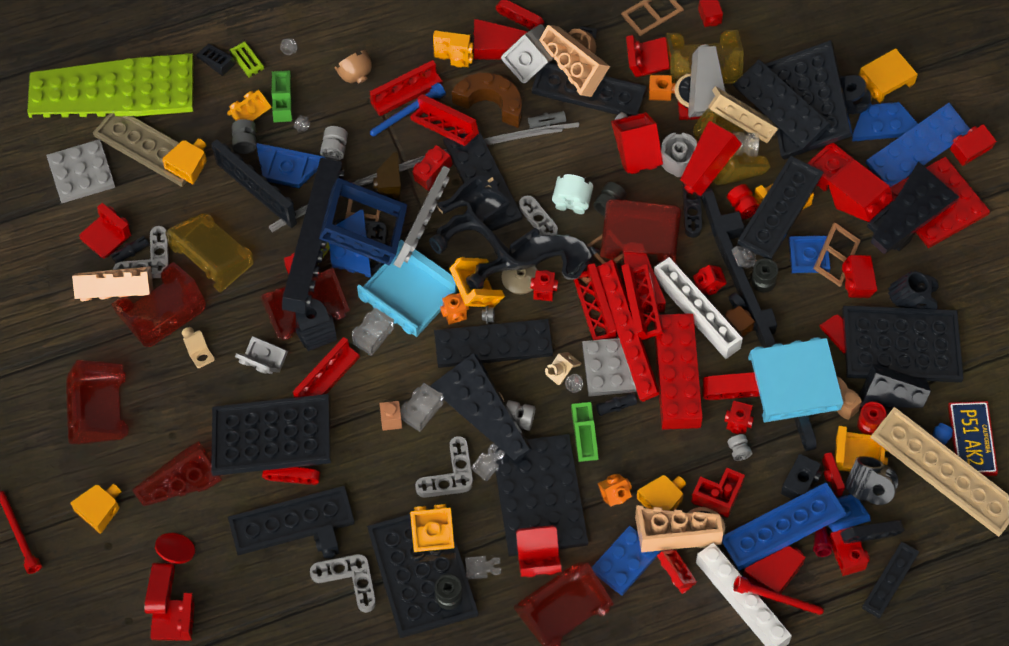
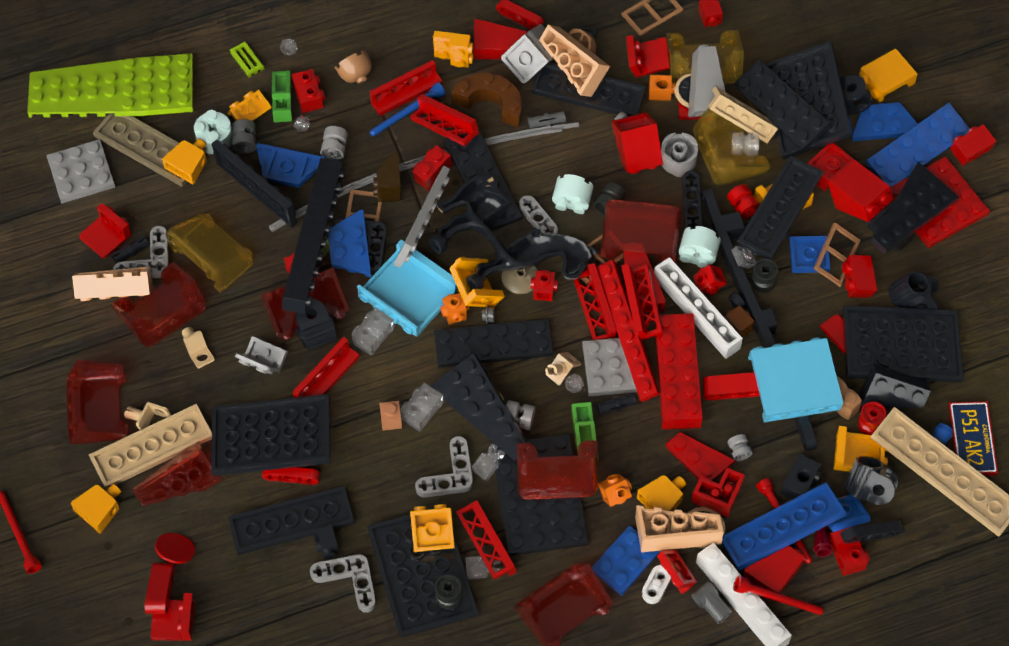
(145, 416): none -> tan bracket
(150, 446): none -> tan plate
(211, 127): none -> light aqua brick
(221, 68): black slope -> none
(307, 90): none -> red brick
(356, 242): dark blue window -> none
(493, 540): none -> red fence
(538, 551): red bracket -> none
(557, 475): none -> clear red windscreen
(655, 585): none -> white plate
(698, 457): none -> red wing
(699, 246): none -> light aqua brick
(708, 598): none -> dark grey piece
(709, 158): red slope -> none
(739, 417): red brick -> none
(766, 488): none -> red piece
(832, 474): red plate -> none
(890, 580): black plate -> none

